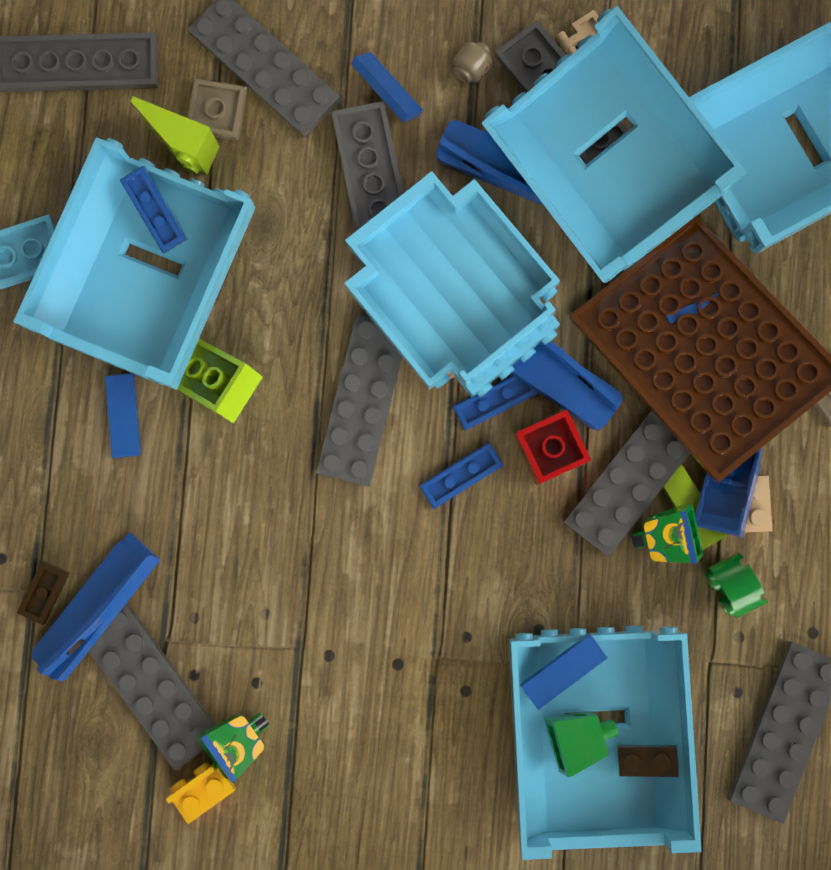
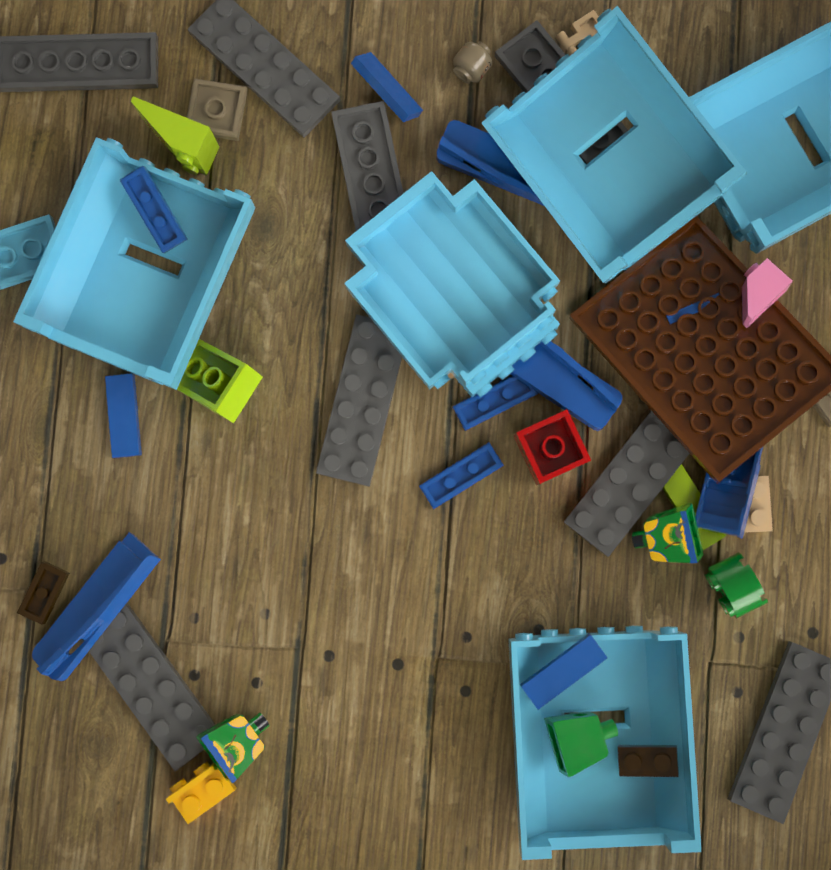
(761, 289): none -> bright pink slope

